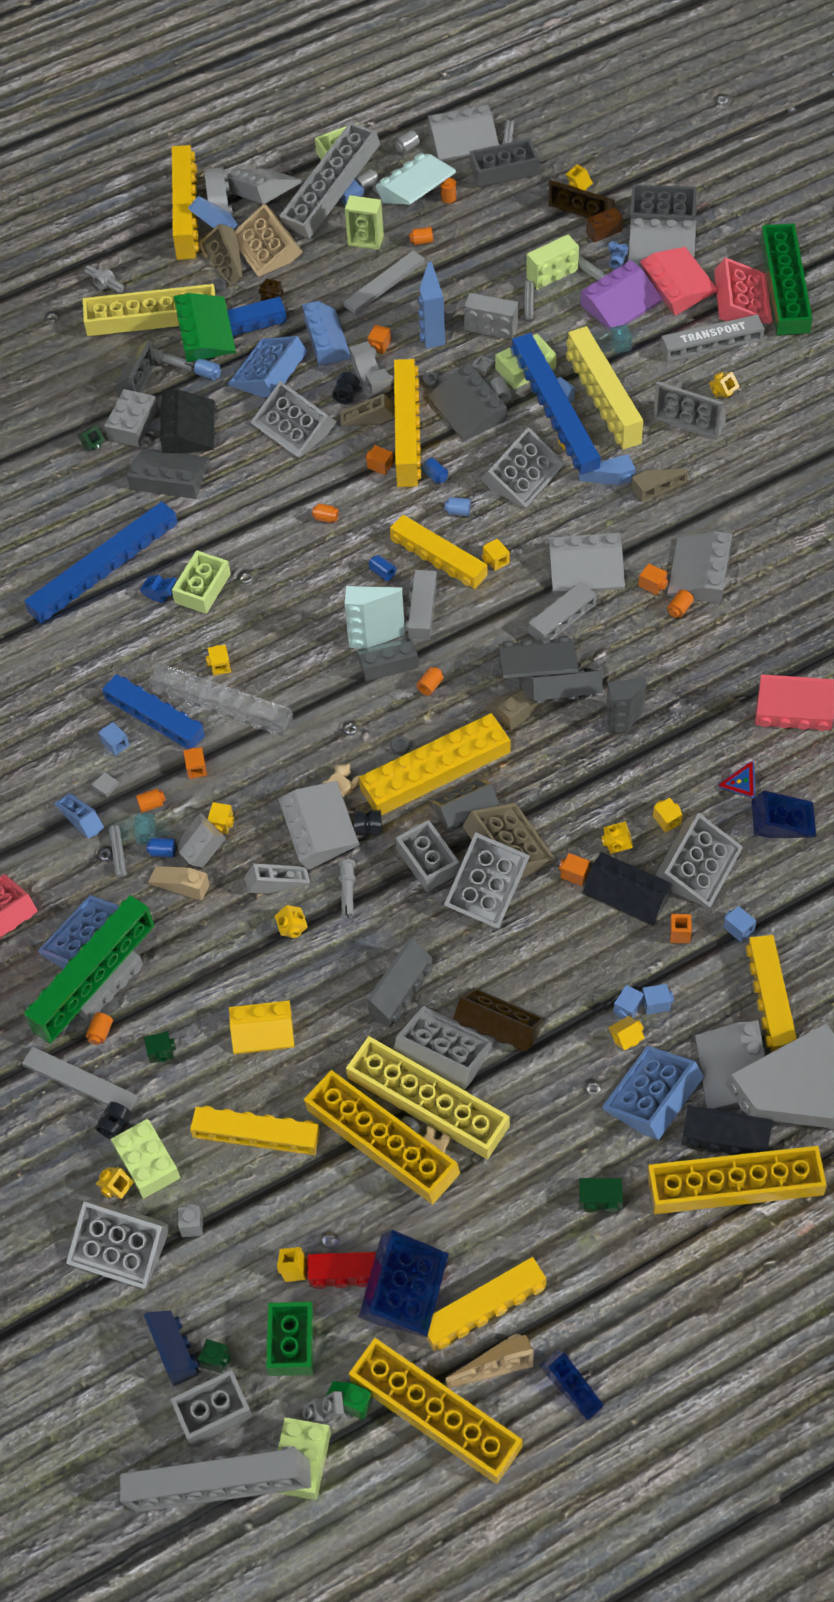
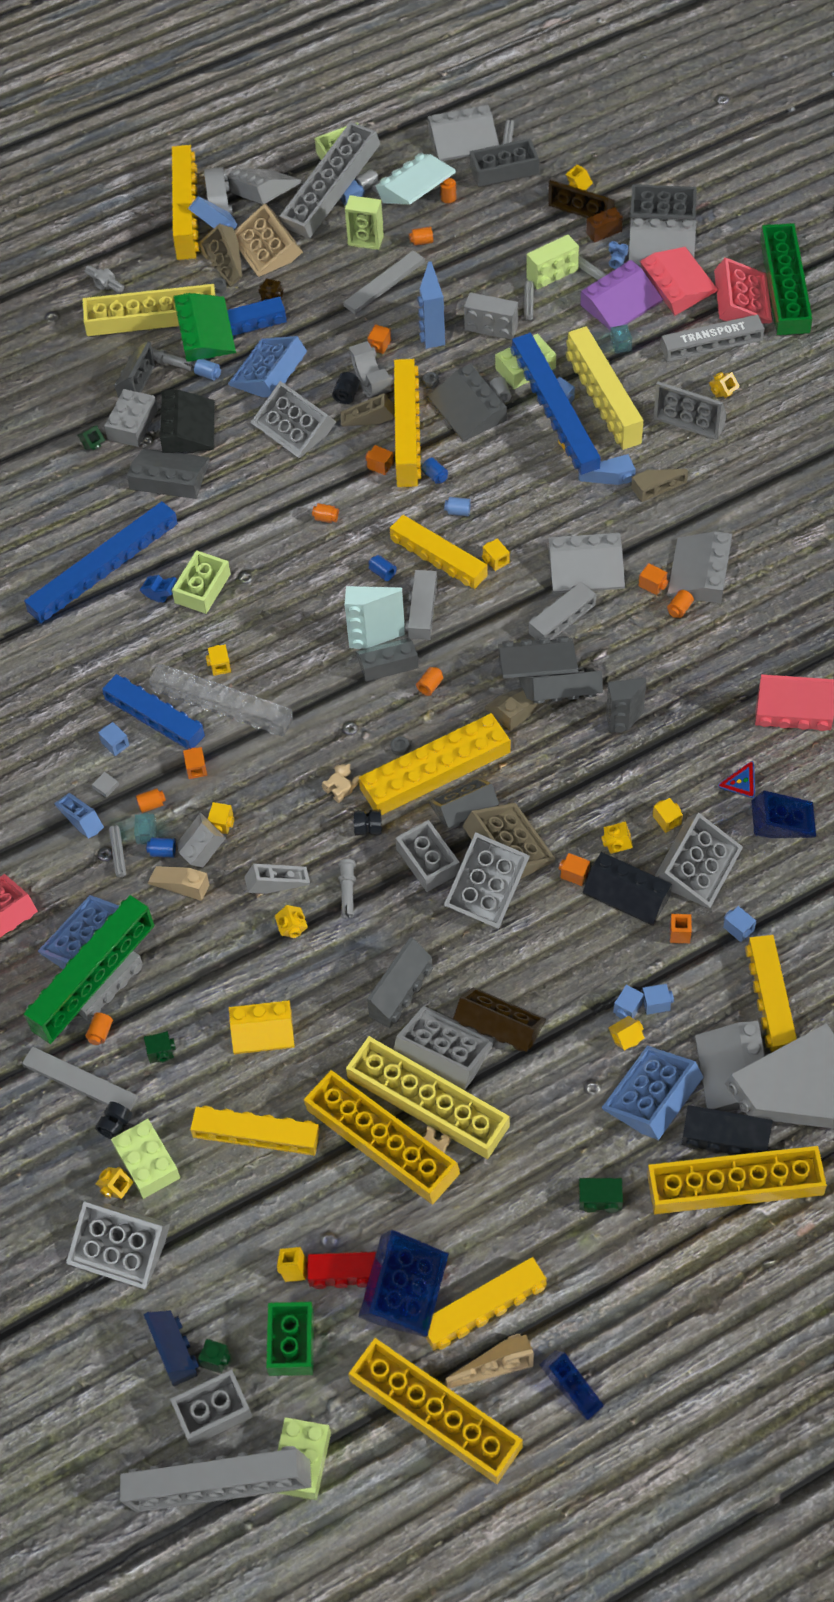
(190, 1221): light grey brick -> none
(318, 823): light grey slope -> none
(324, 1409): light grey slope -> none
(325, 333): medium blue slope -> none
(355, 1398): green slope -> none
(407, 142): light grey brick -> none
(411, 1123): dark grey tile -> none
(483, 364): light grey tile -> none
(523, 469): light grey slope -> none

